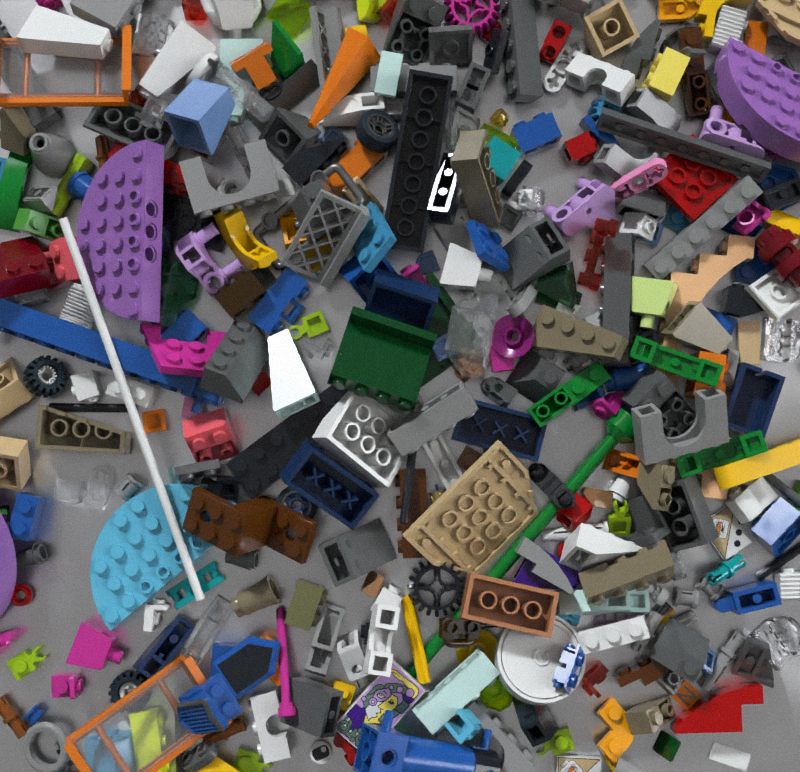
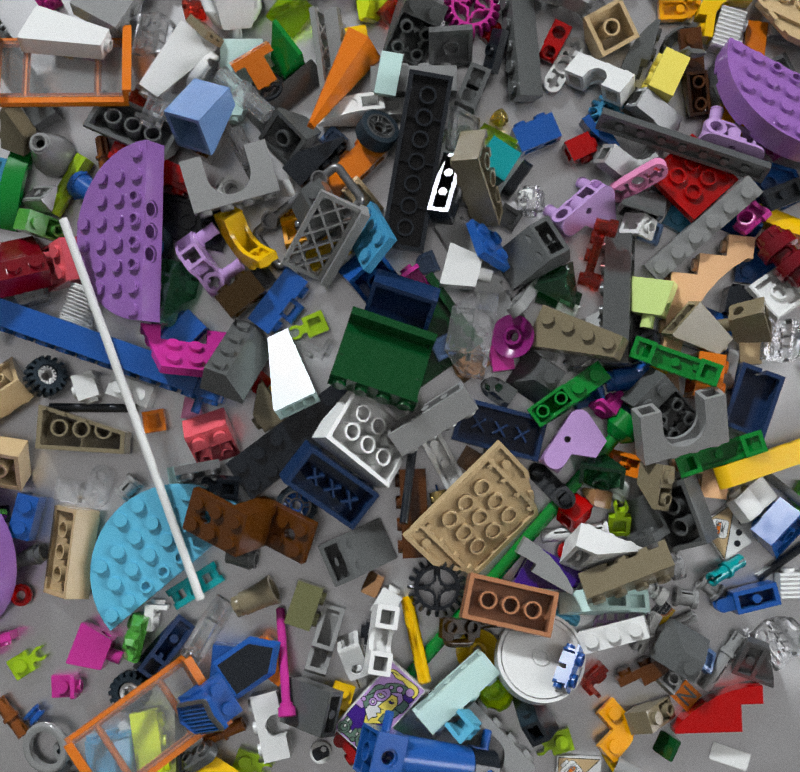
(71, 552): none -> tan slope
(135, 637): none -> bright green plate
(205, 31): none -> dark tan tile
(263, 409): none -> dark tan slope
(584, 441): none -> lavender piece
(602, 473): none -> clear green slope
(749, 321): none -> dark tan torso

